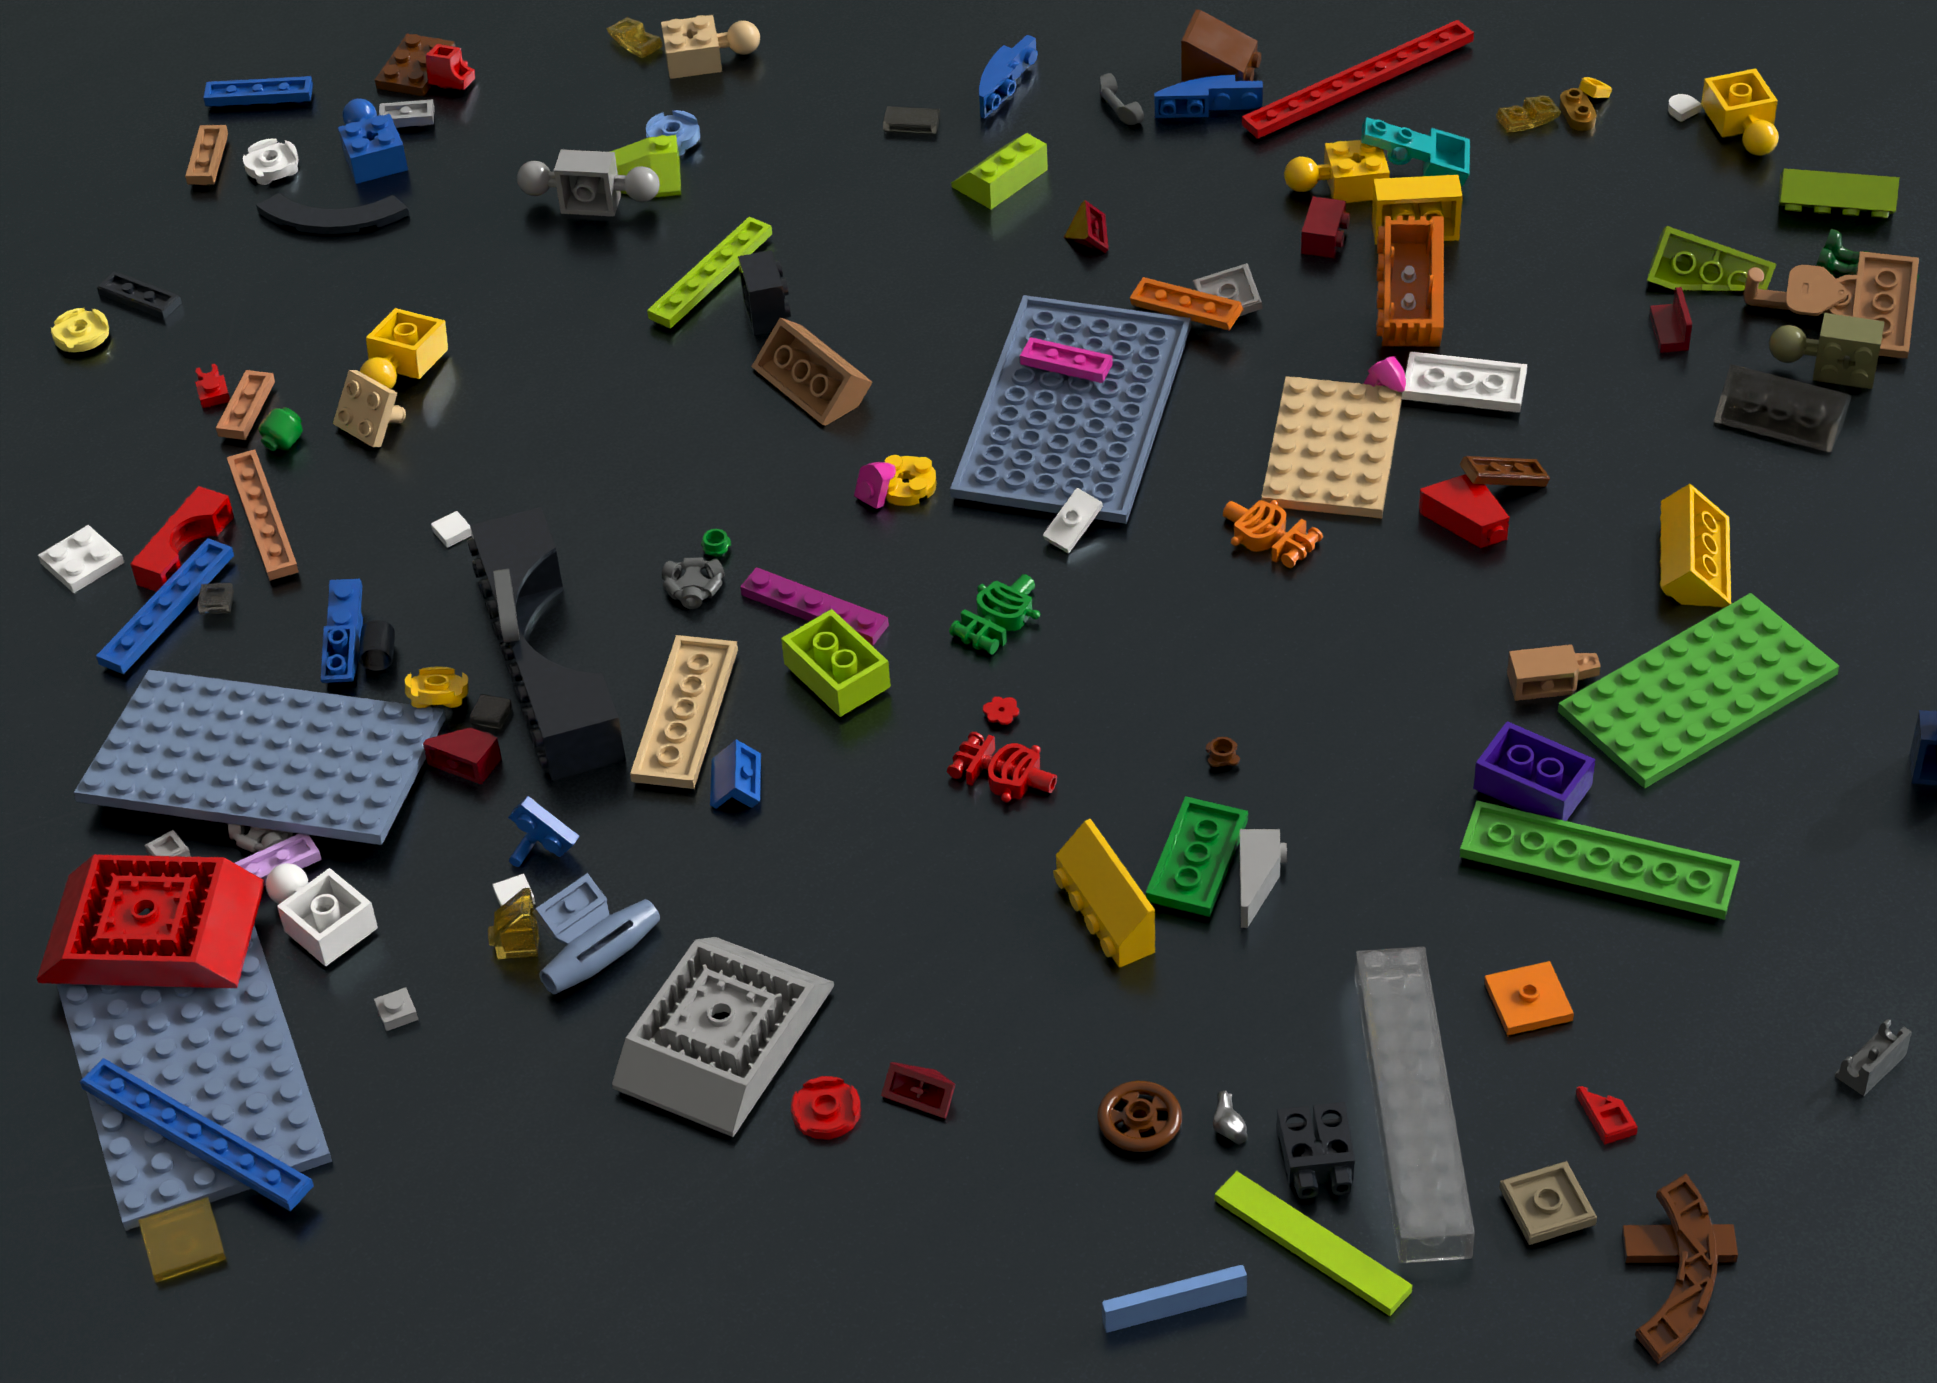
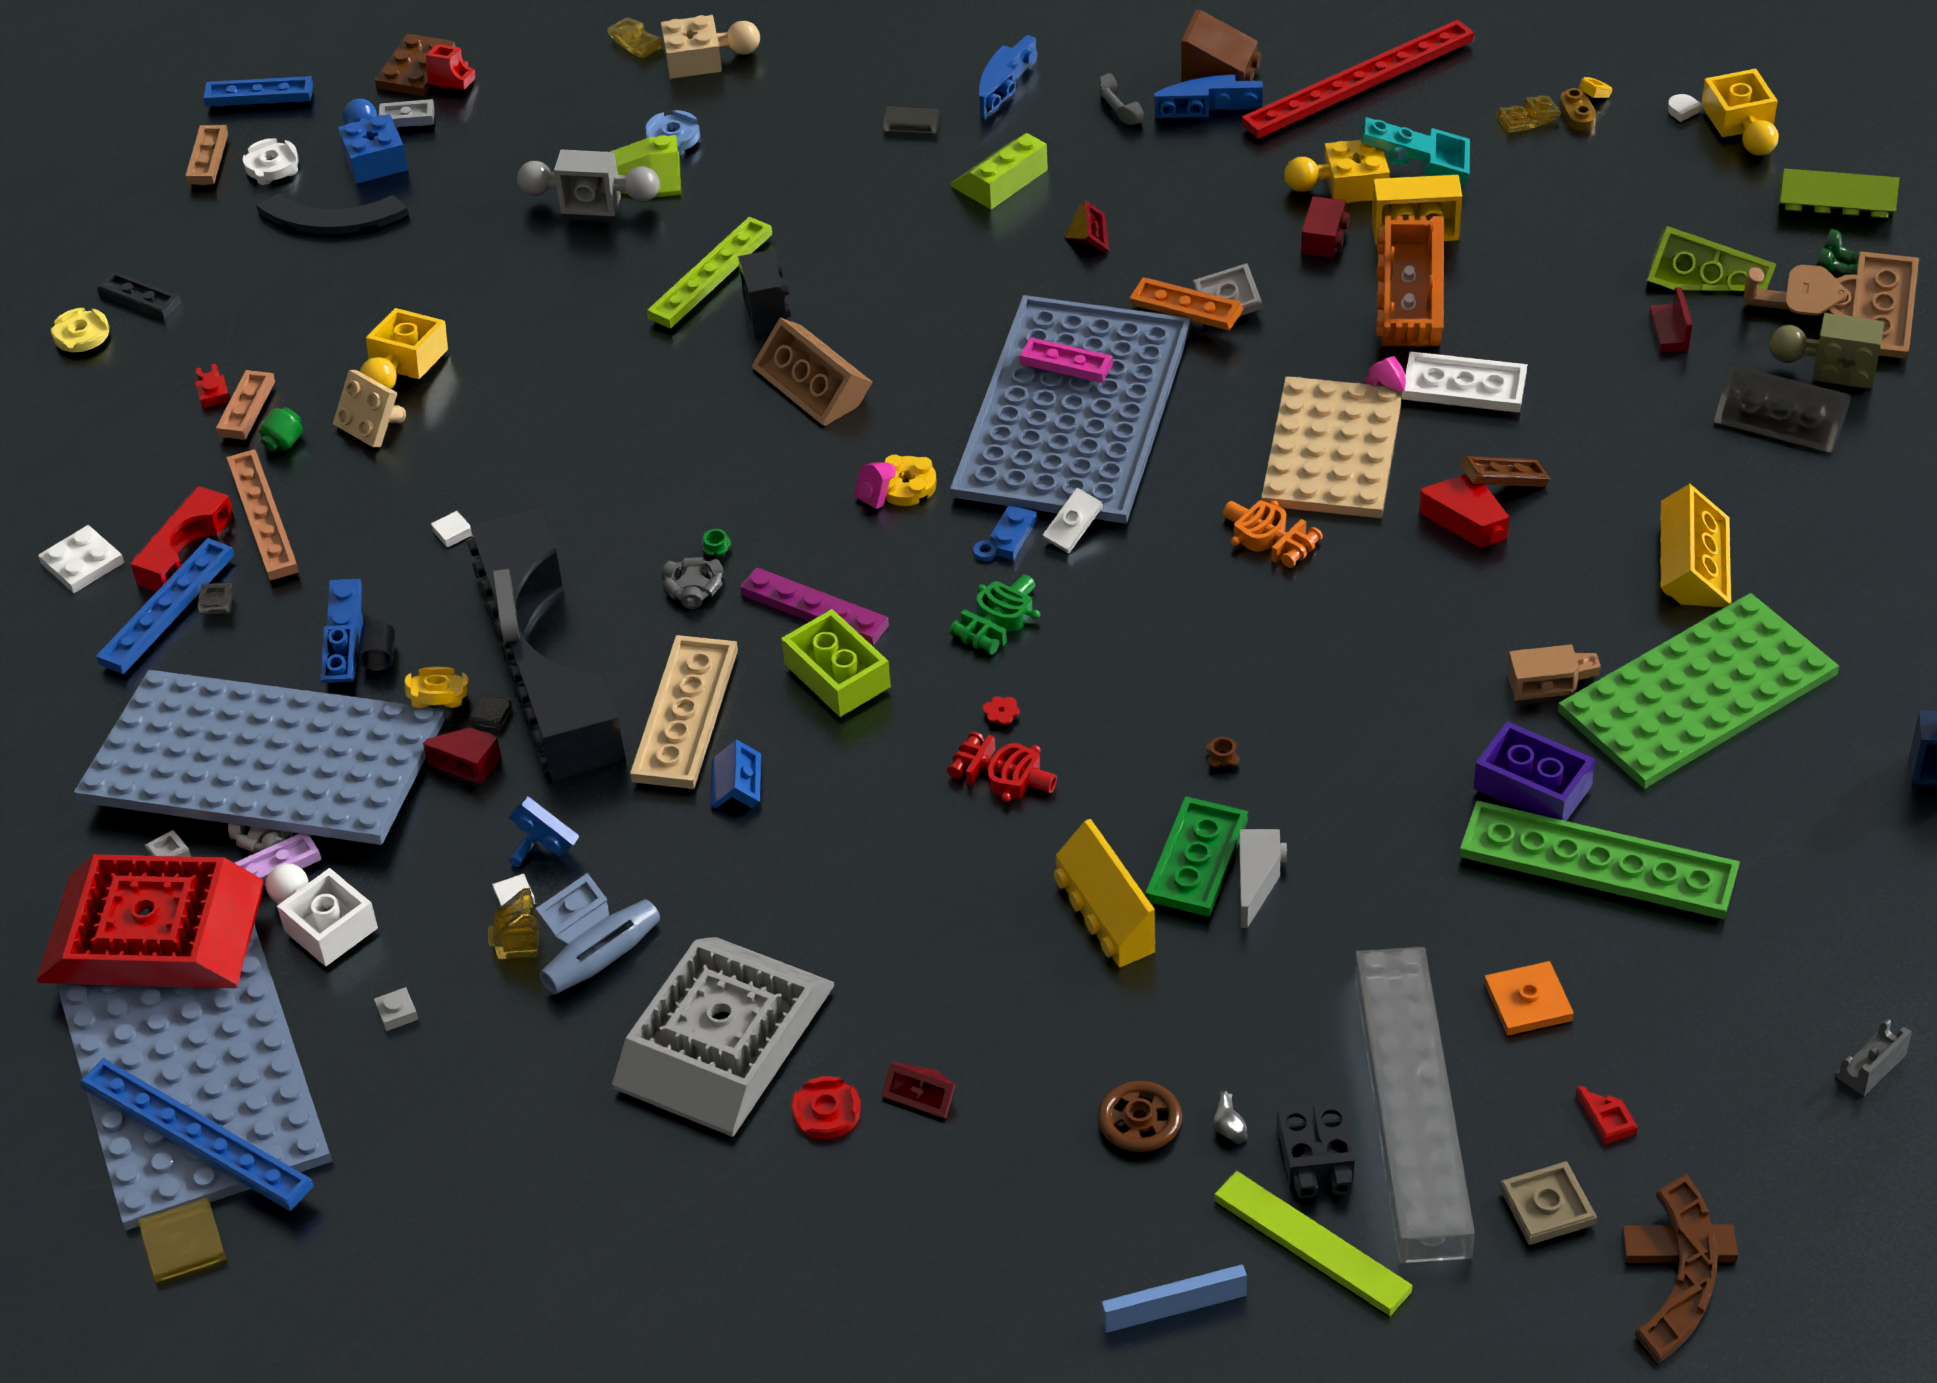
(1008, 534): none -> blue hinge

